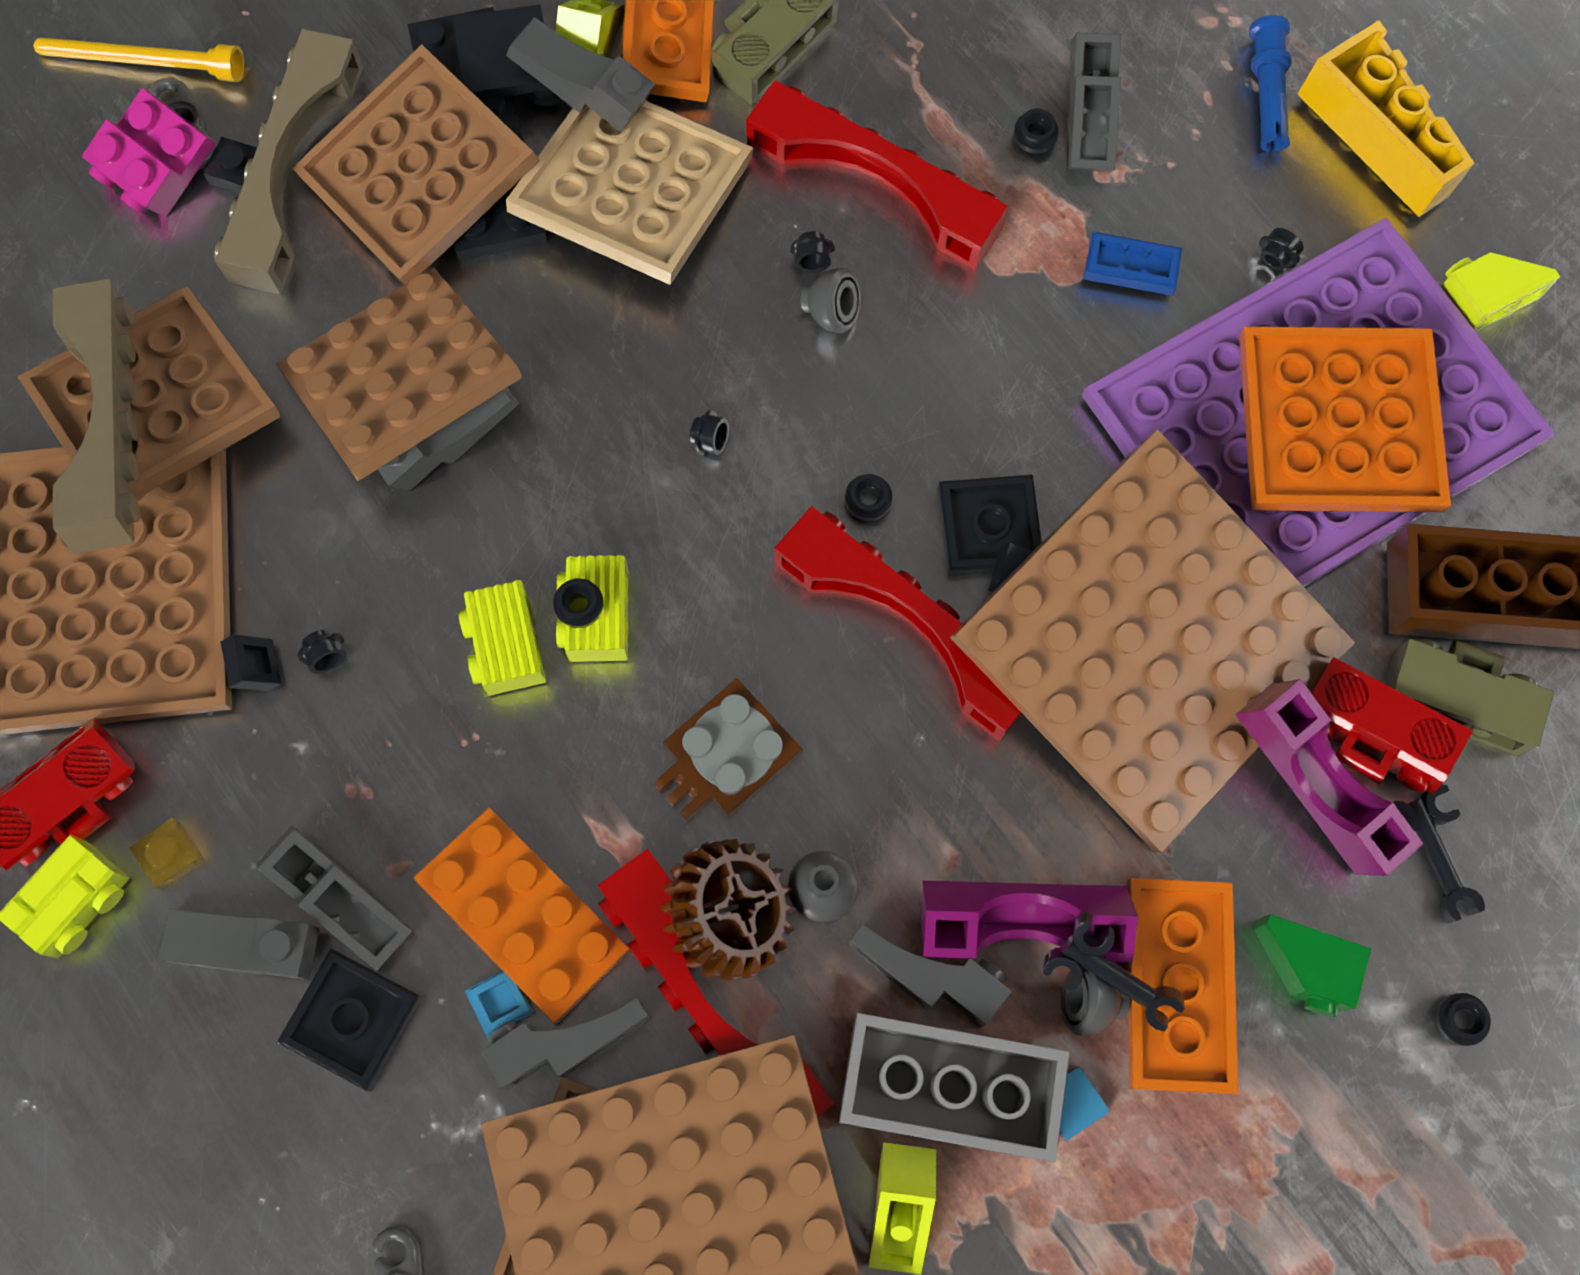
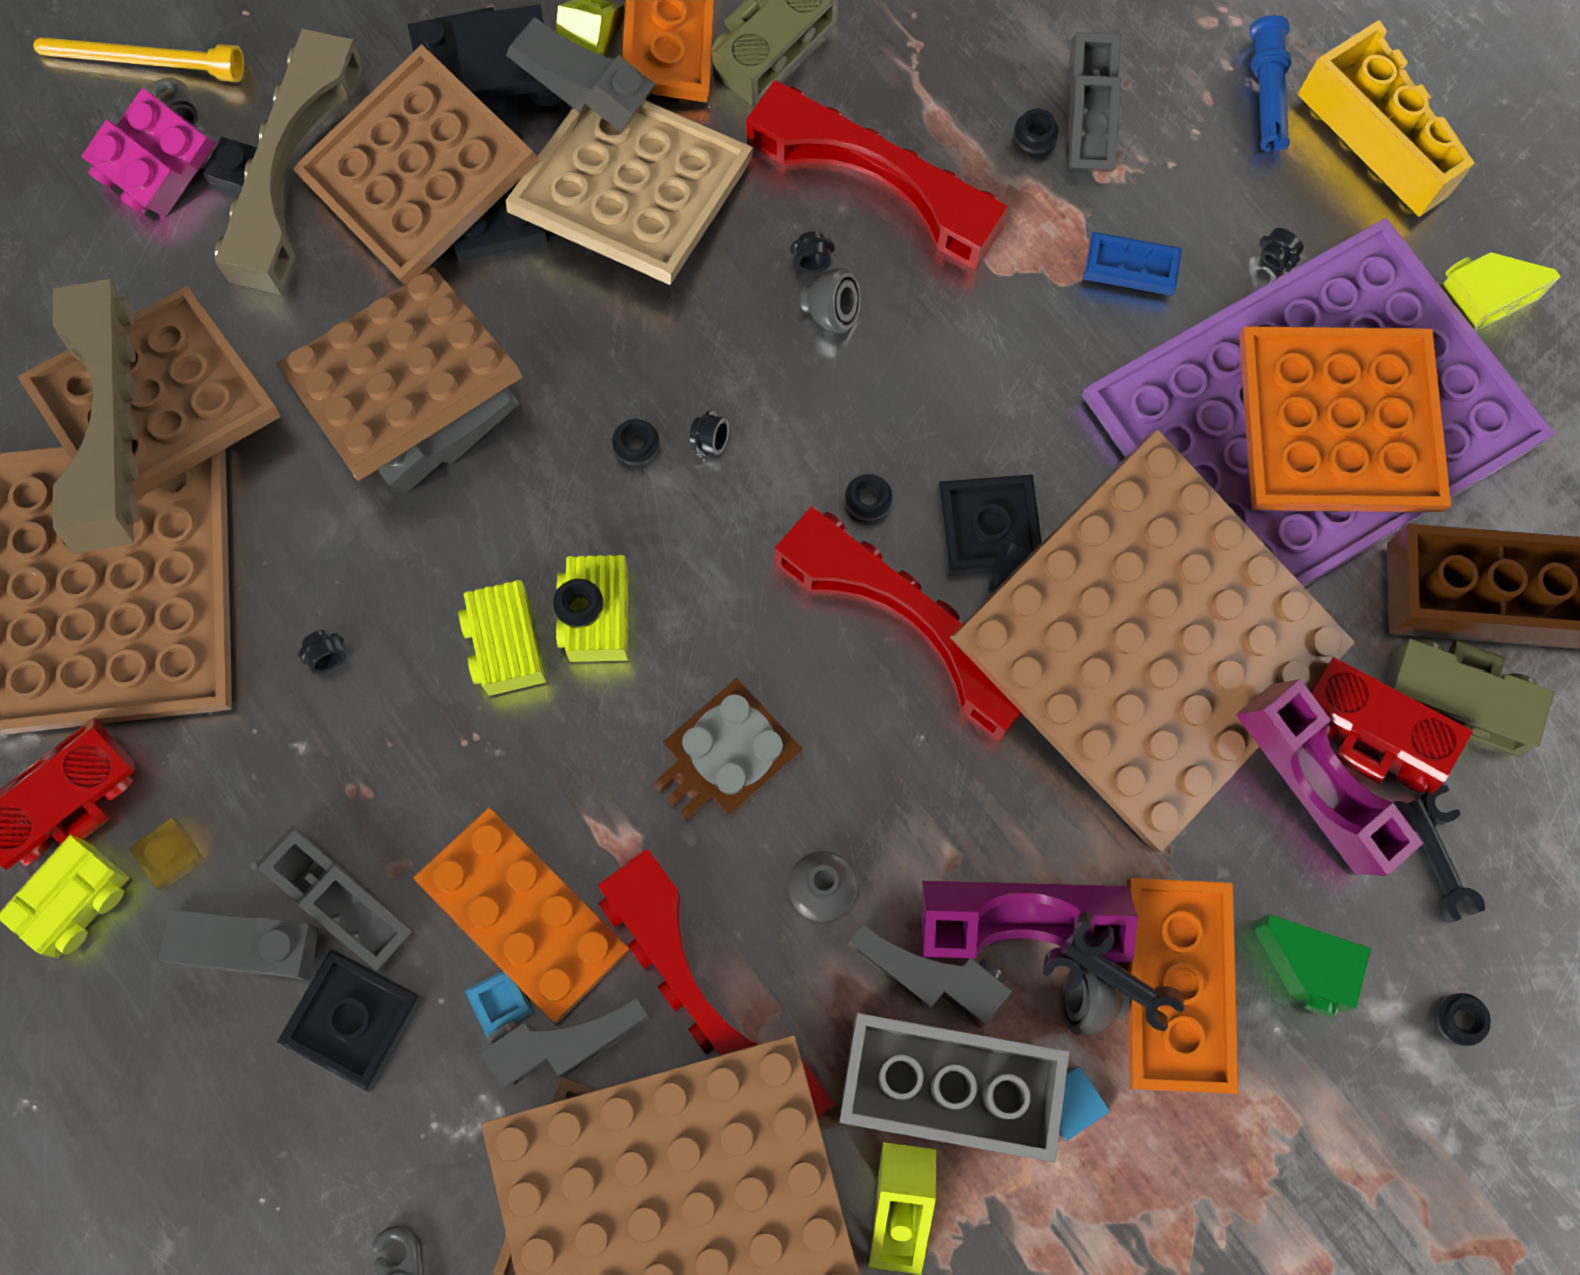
(250, 663): black plate -> none
(632, 430): none -> black plate
(738, 940): reddish brown gear -> none

